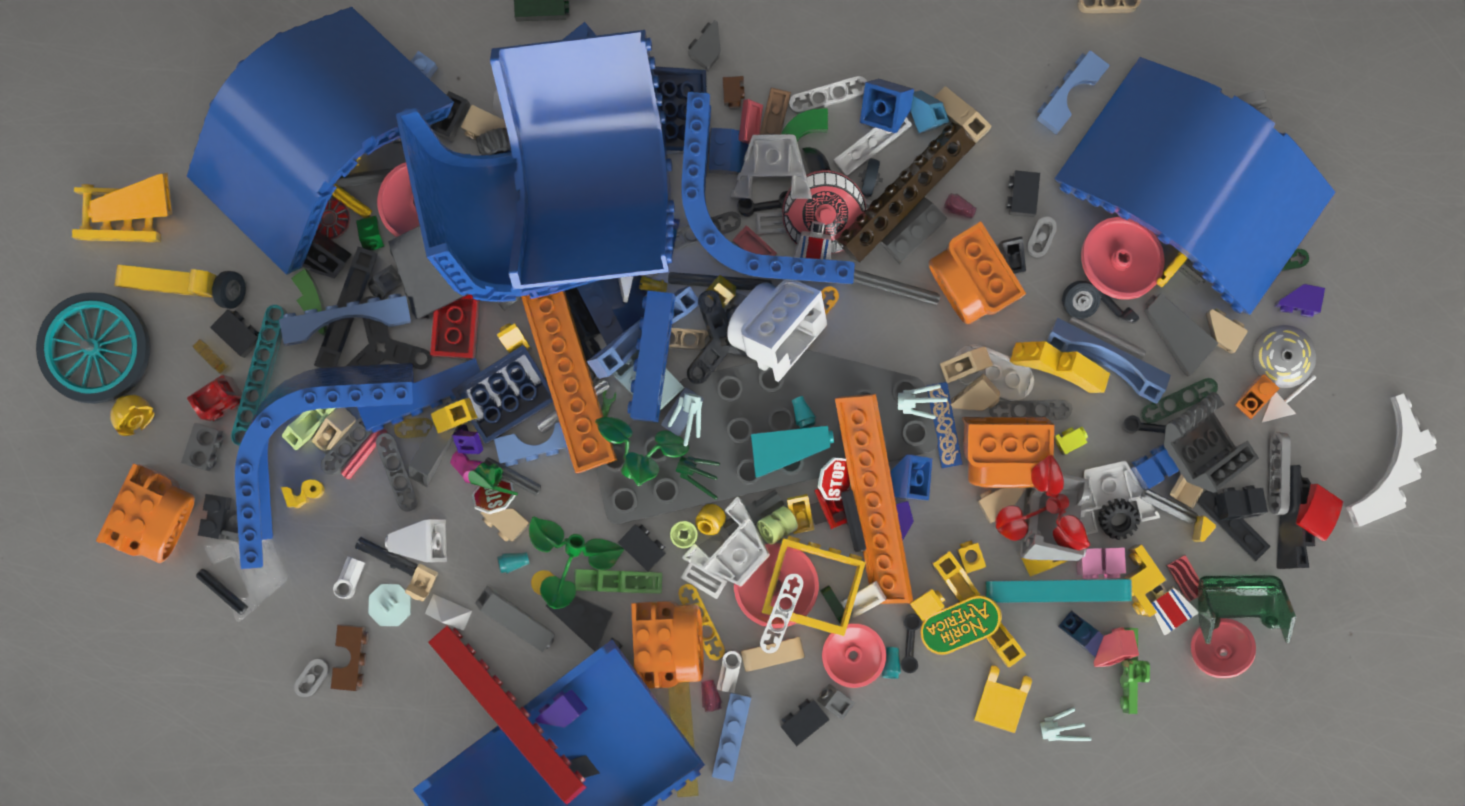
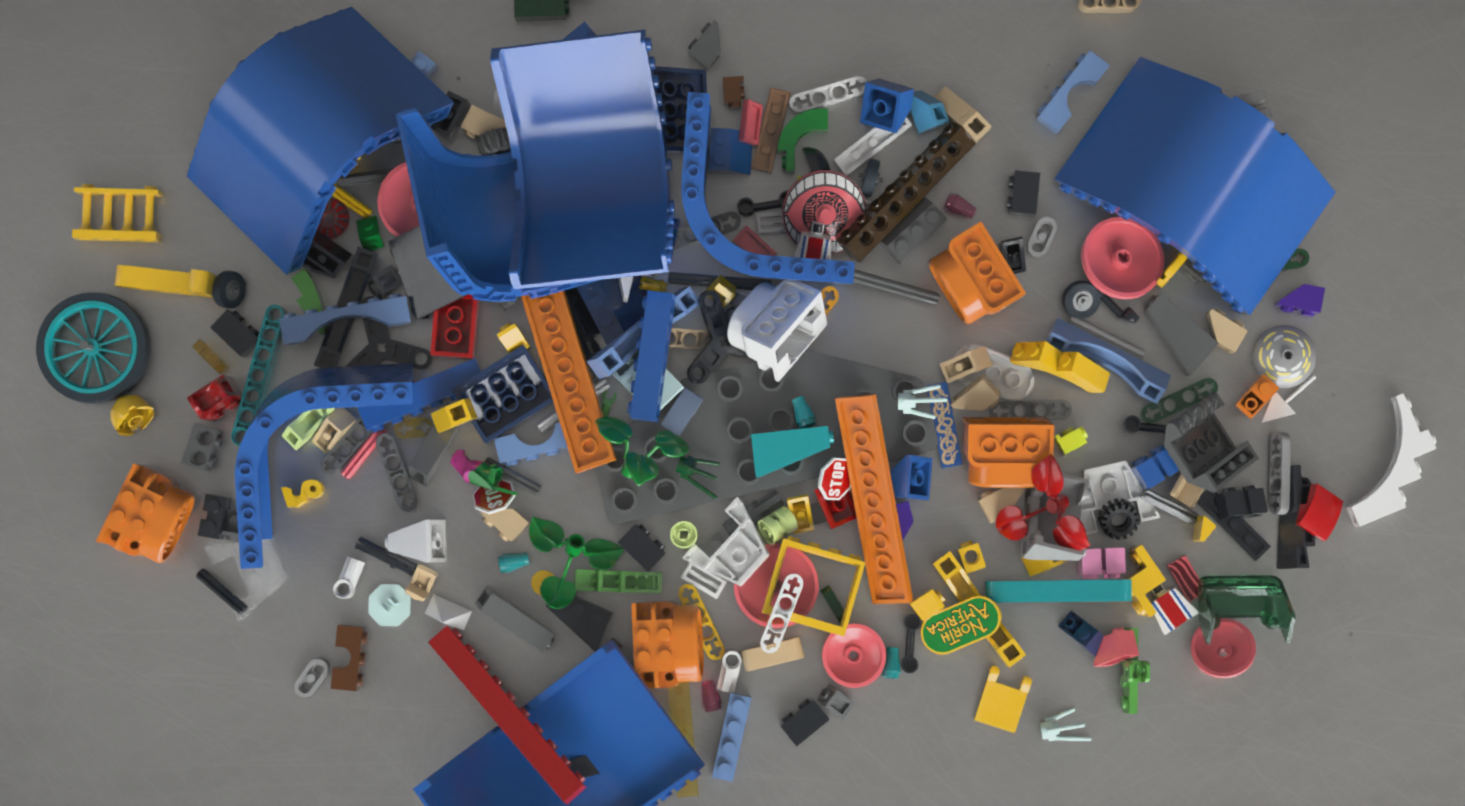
(140, 200): light orange slope -> none
(467, 441): dark purple bracket -> none
(563, 711): dark purple slope -> none
(692, 404): light aqua plant -> none
(710, 519): yellow head -> none
(772, 158): white wing -> none
(853, 520): black axle -> none
(866, 599): white tile -> none

